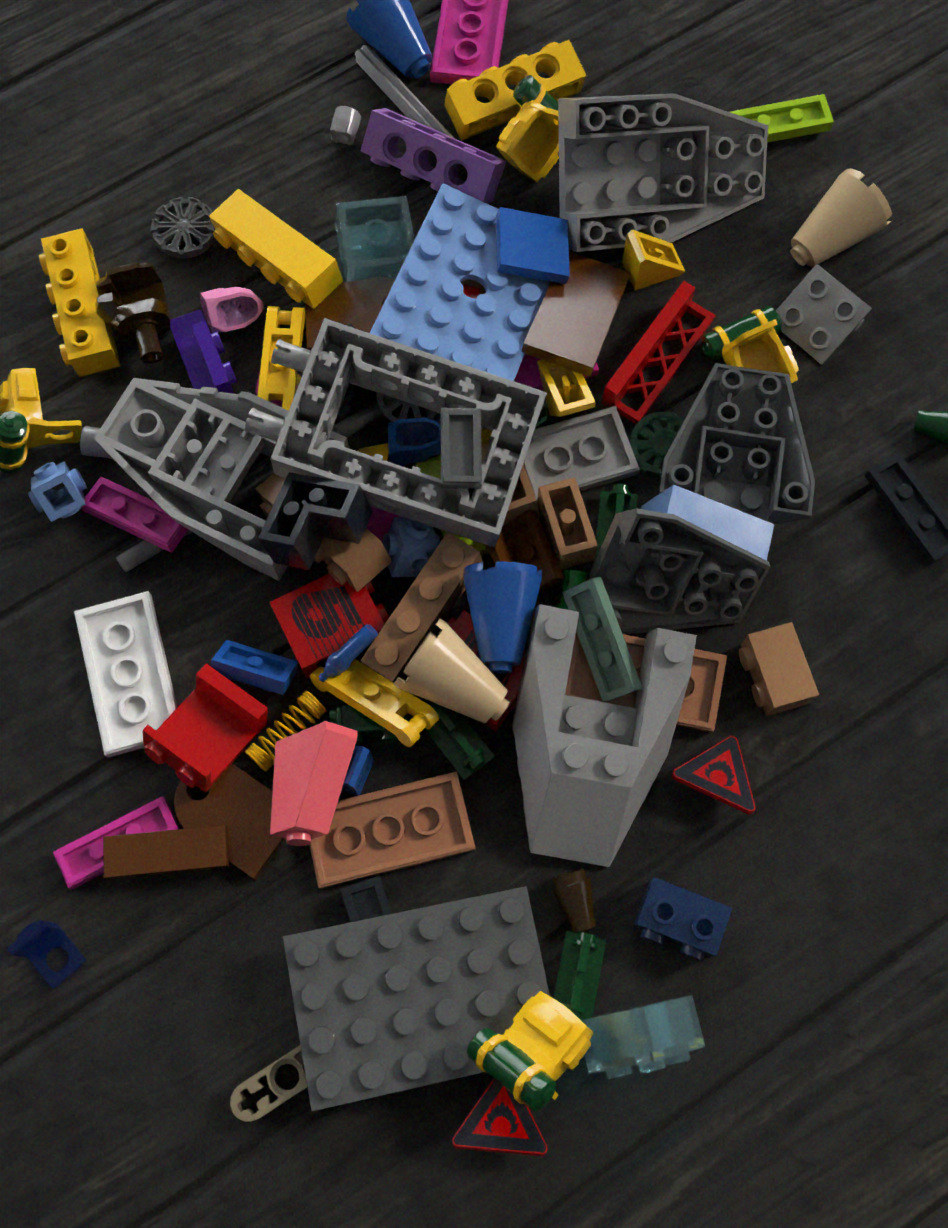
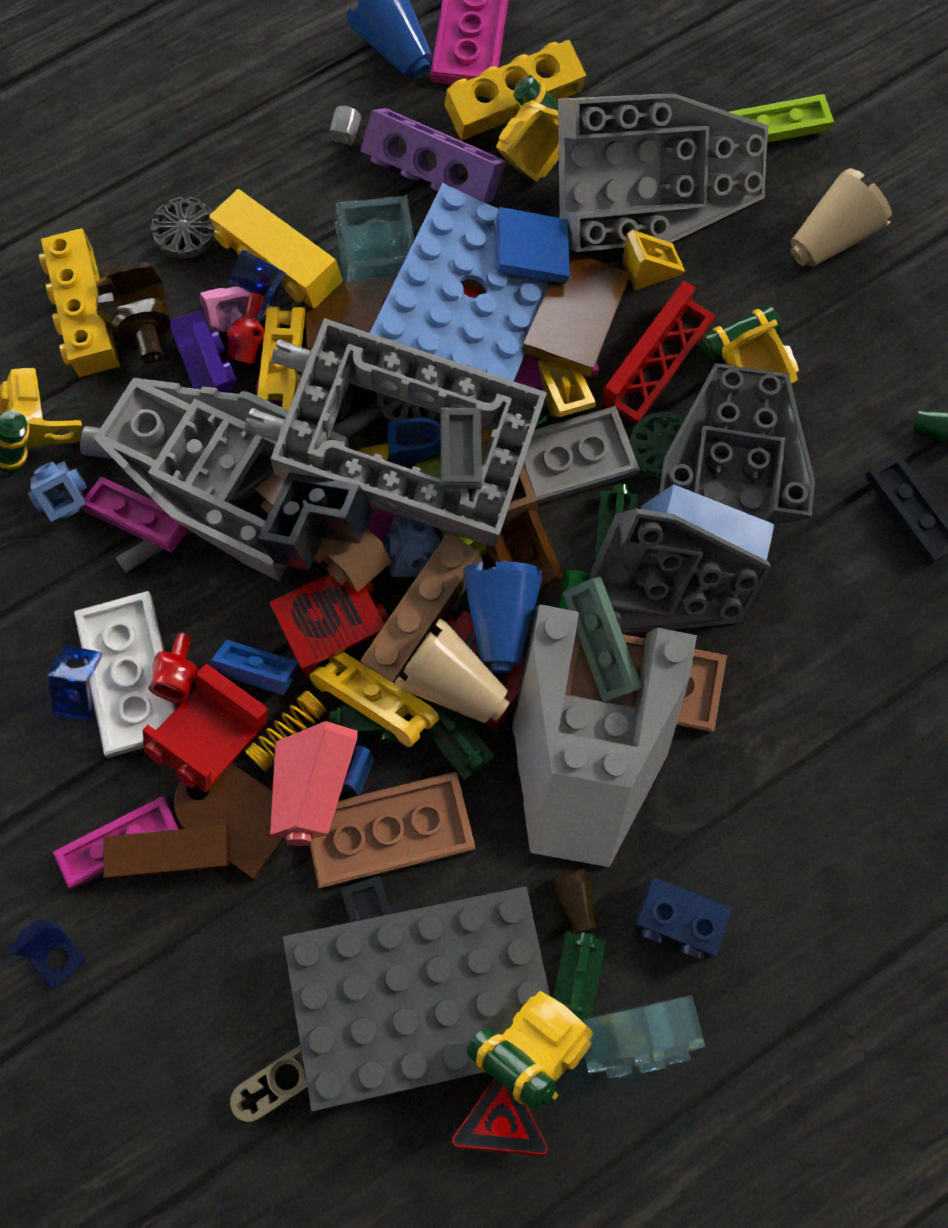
(71, 686): none -> clear blue bracket
(173, 672): none -> red piece
(246, 332): none -> red piece
(257, 277): none -> clear blue bracket
(341, 660): blue piece -> none
(396, 89): light grey axle -> none
(567, 523): medium nougat brick -> none
(720, 775): black piece -> none
(778, 669): medium nougat brick -> none
(821, 314): light grey hinge -> none

